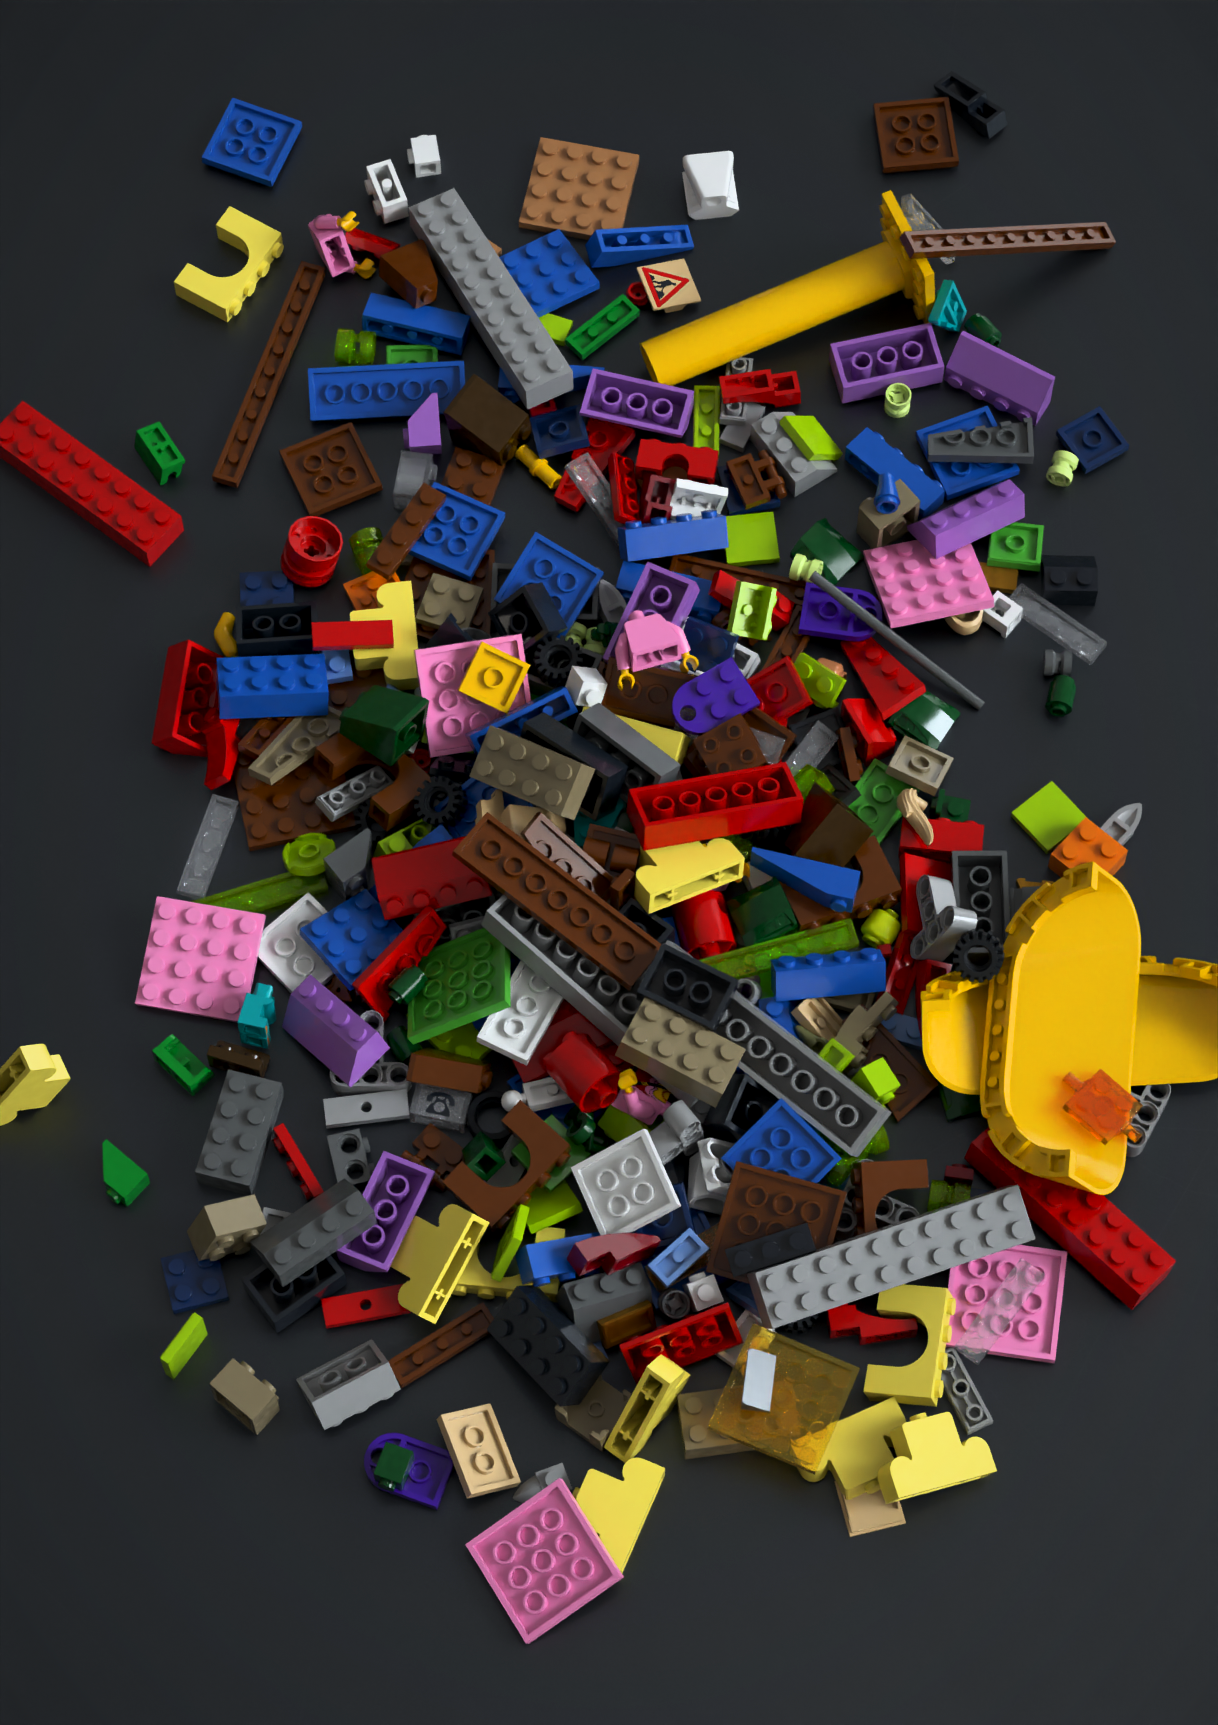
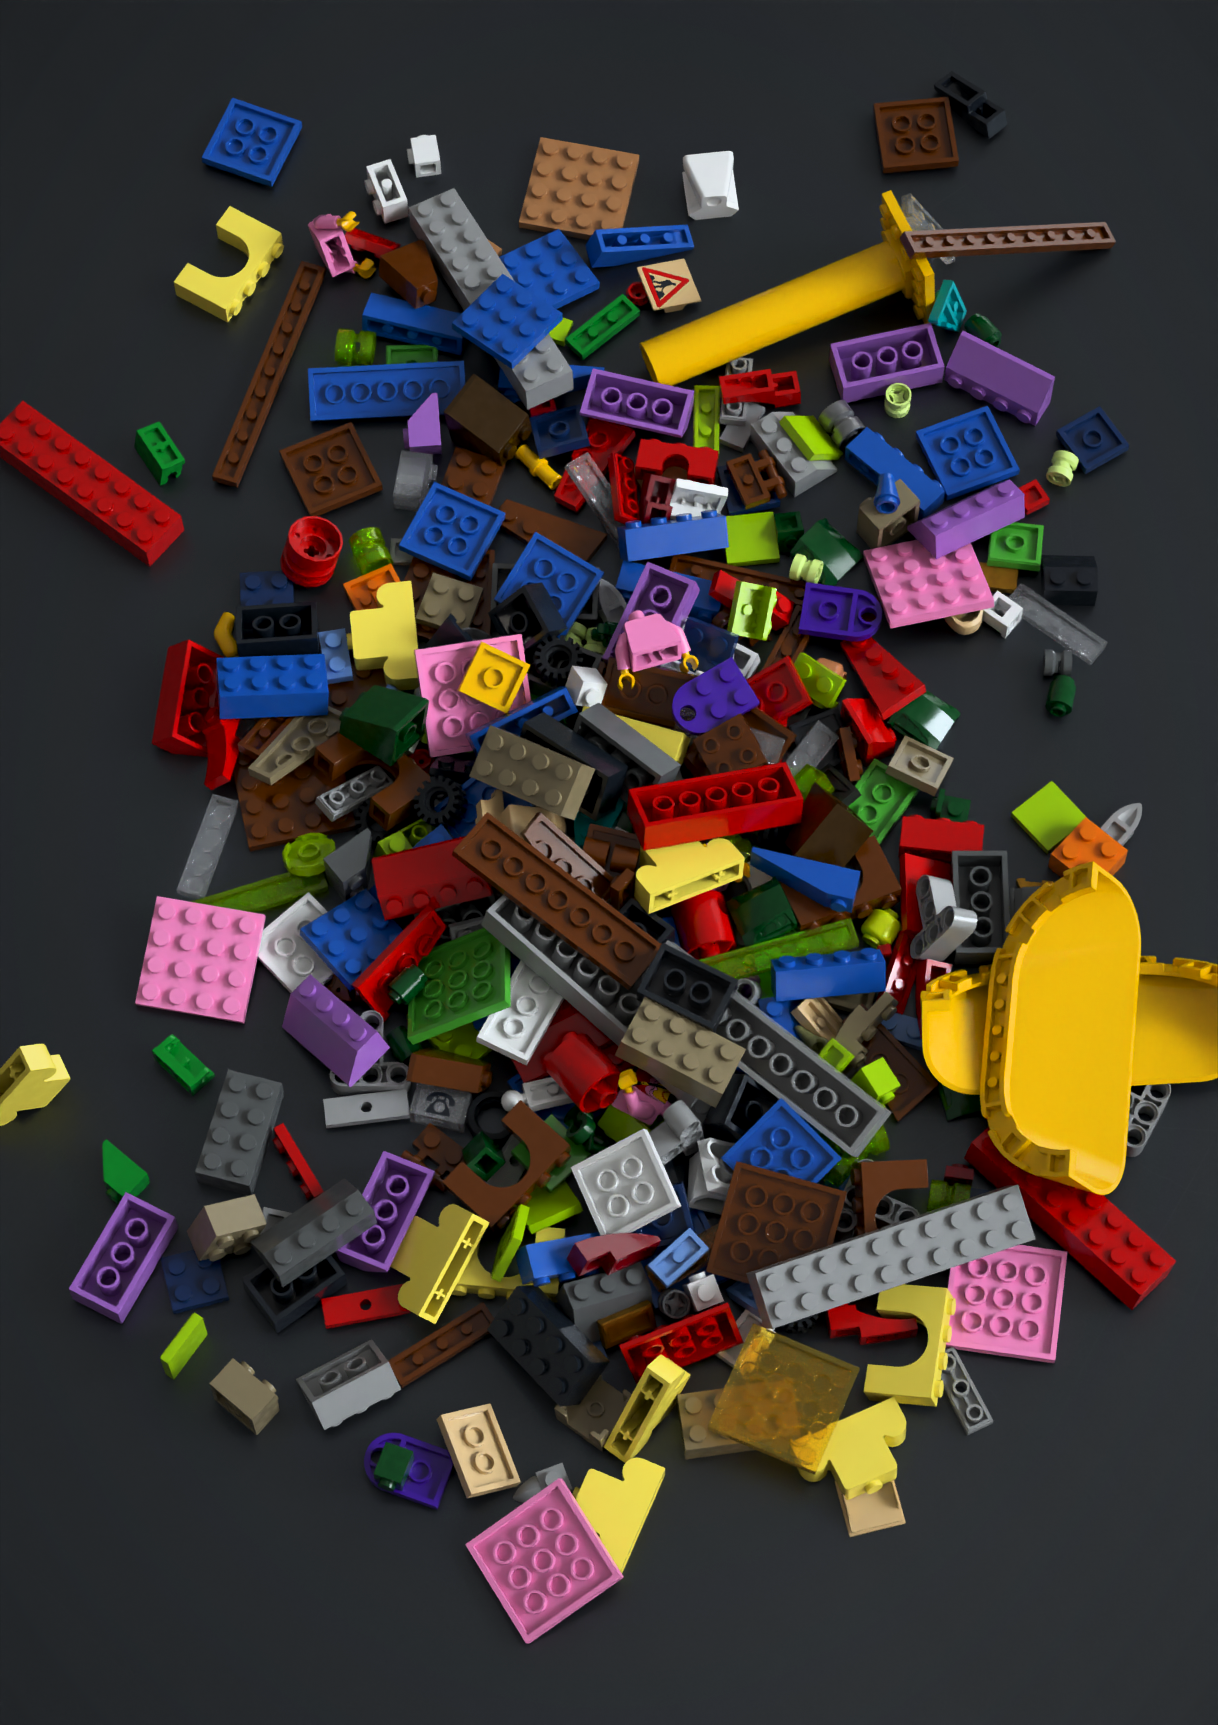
(123, 1258): none -> medium lavender brick
(237, 1058): dark brown bracket -> none
(256, 1016): teal hips -> none
(346, 1163): dark grey brick -> none
(352, 635): red tile -> none
(406, 531): reddish brown plate -> none
(507, 321): none -> blue plate
(524, 521): none -> reddish brown wing
(758, 1381): slope -> none
(770, 1249): black brick -> none
(788, 530): none -> dark green bracket
(840, 421): none -> flat silver wheel
(896, 640): dark grey piece -> none
(912, 809): tan piece -> none
(932, 1458): light yellow brick -> none
(976, 972): black tyre -> none
(984, 445): dark grey wing -> none
(999, 1311): clear plate -> none
(1034, 496): none -> red plate
(1102, 1107): clear orange plate -> none

